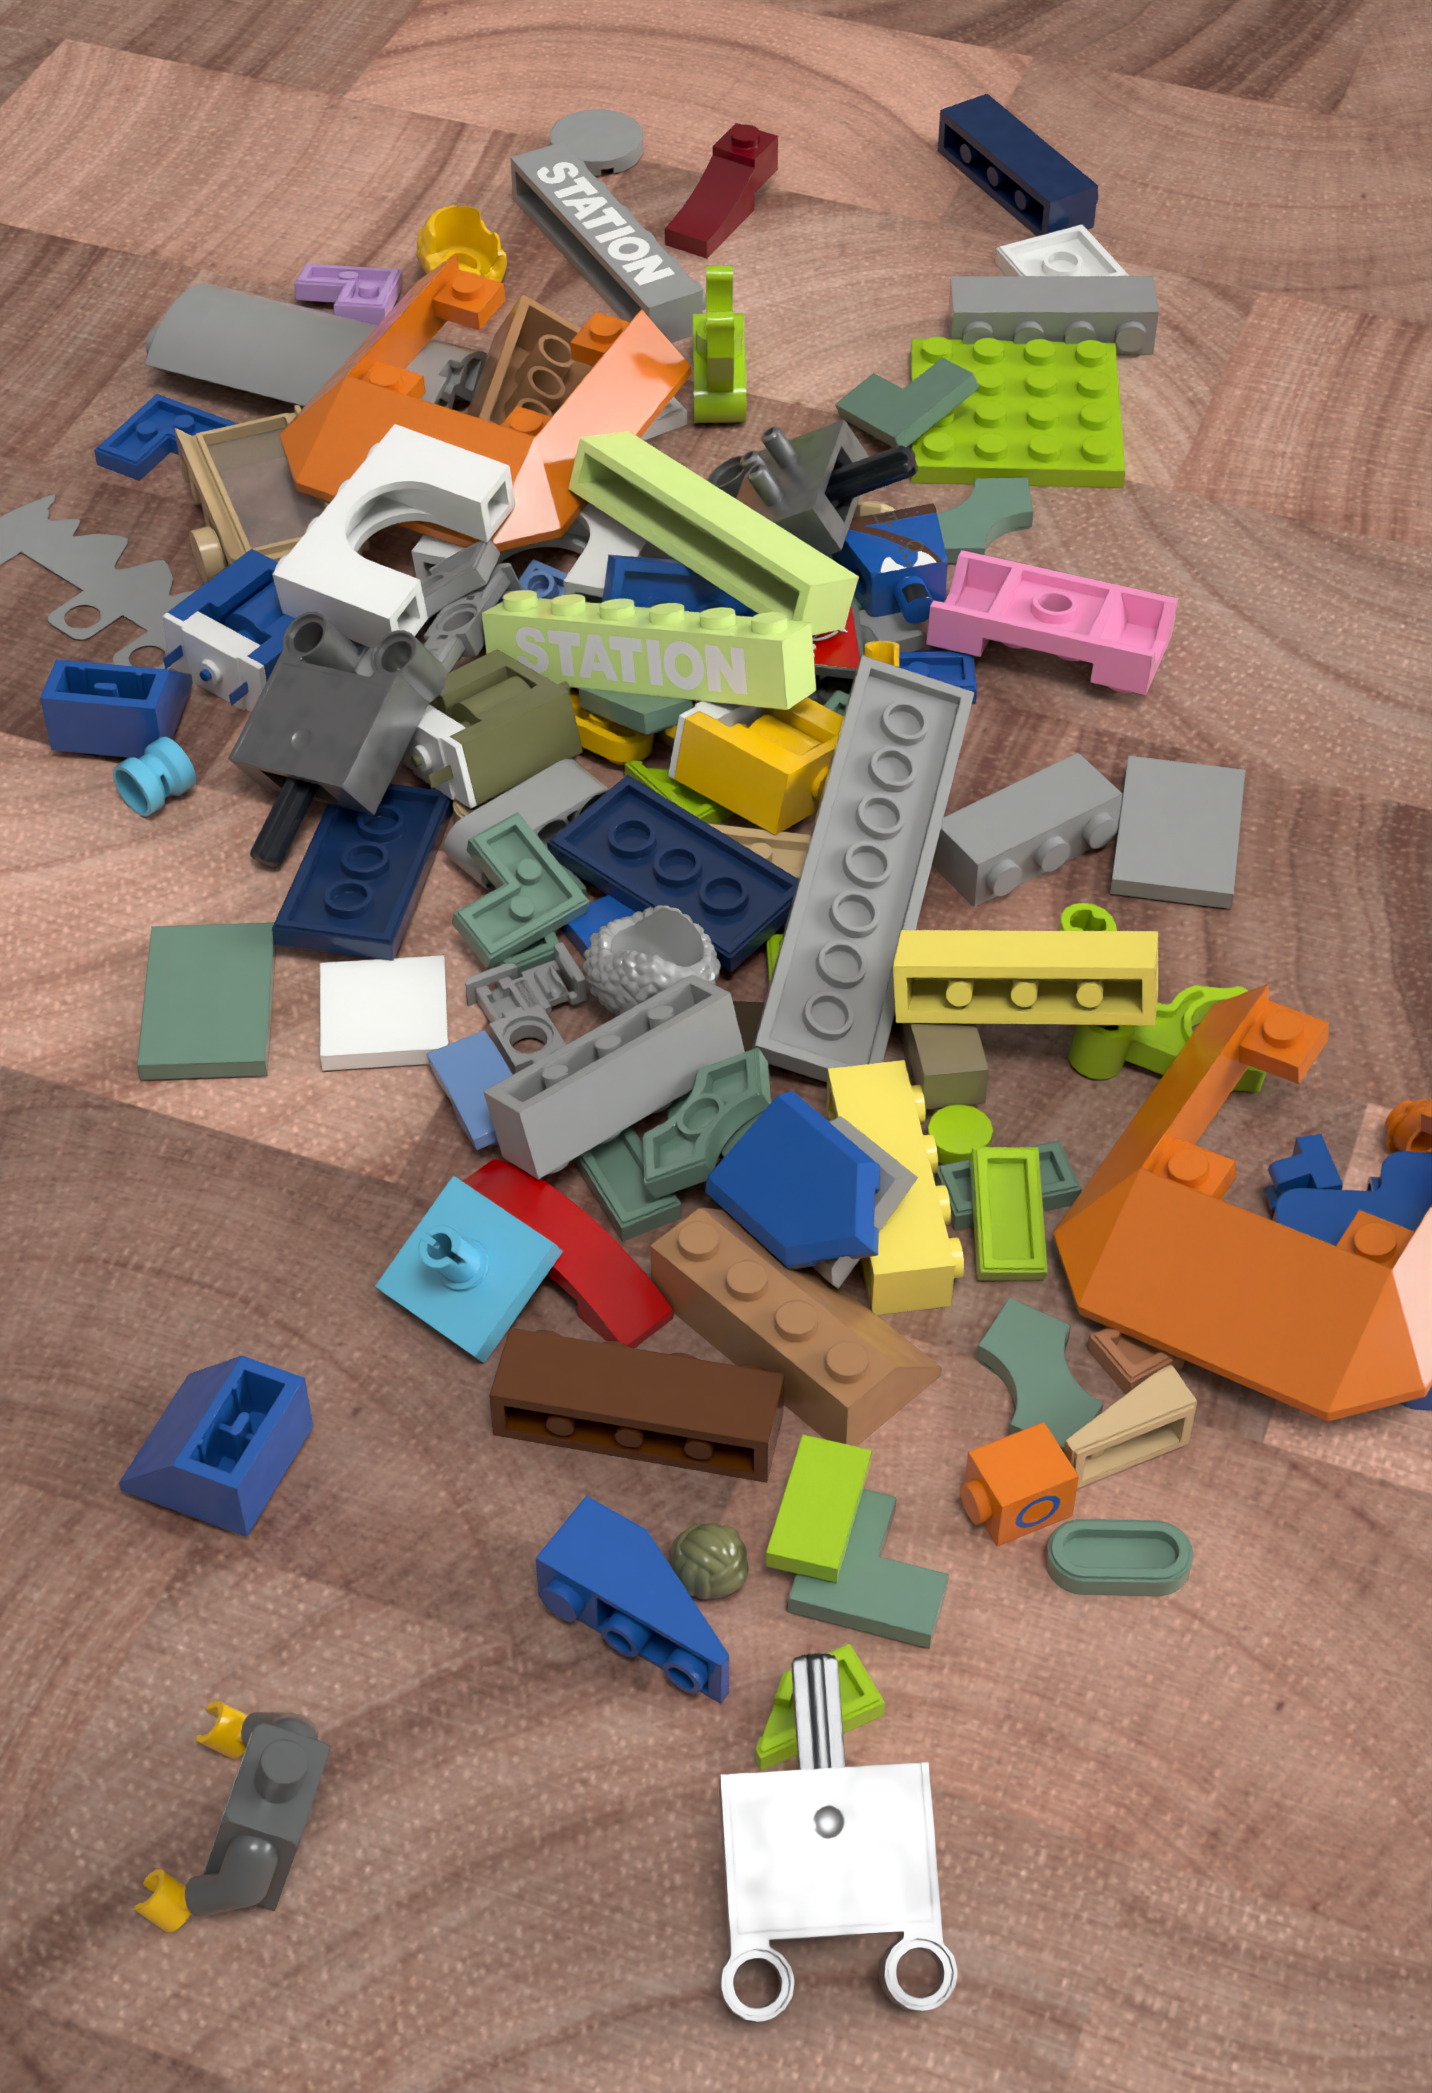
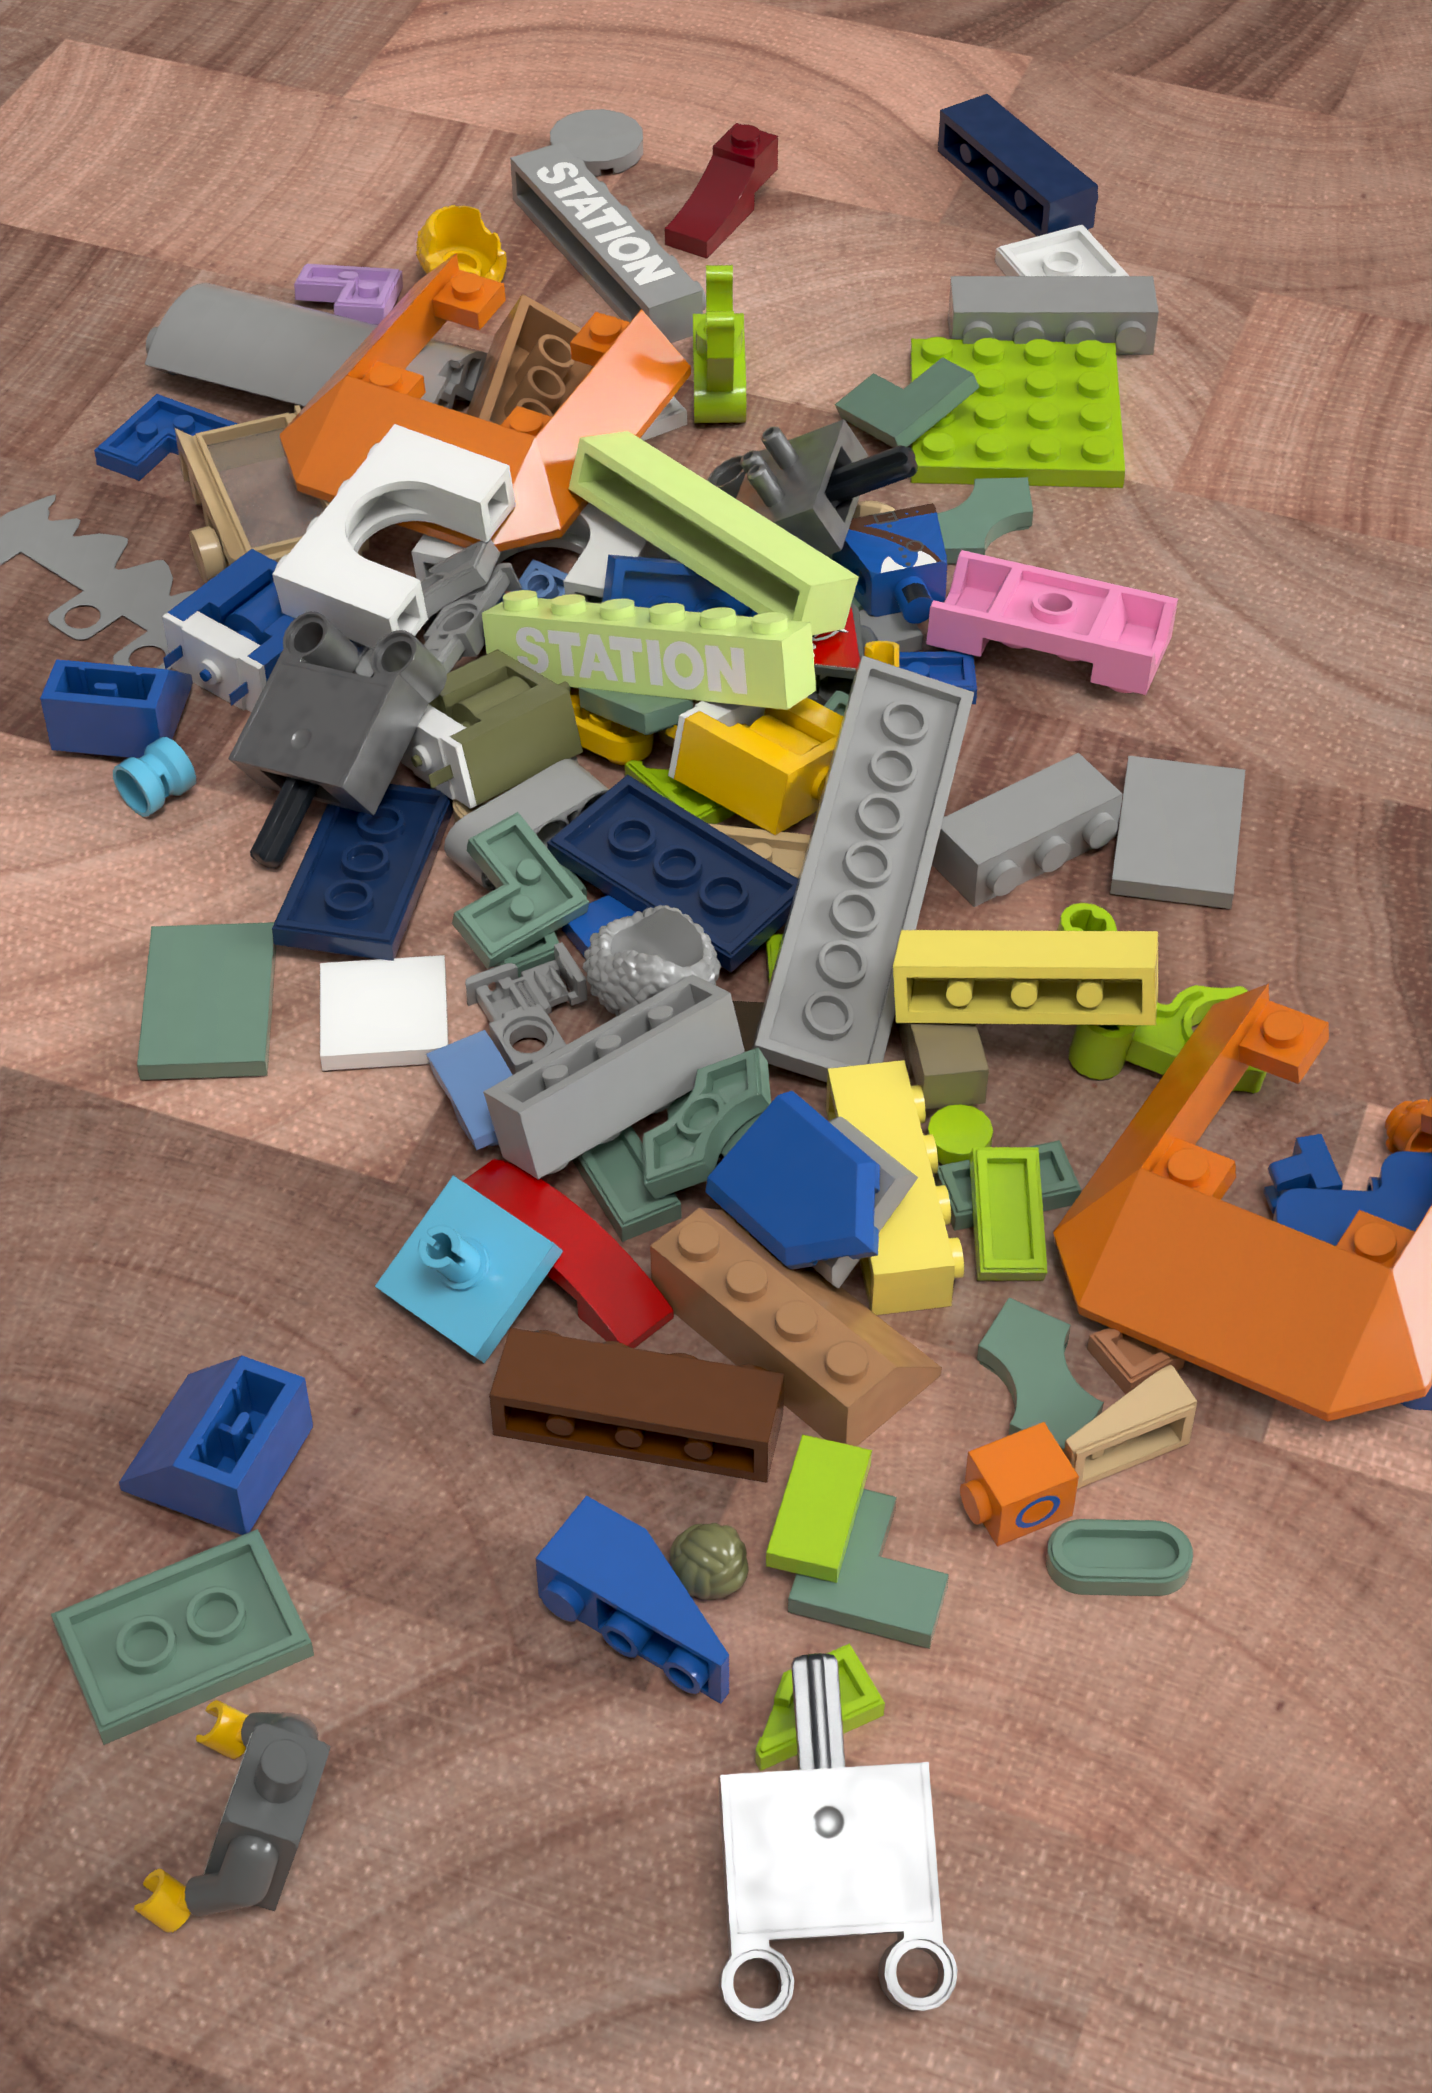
(181, 1636): none -> sand green tile

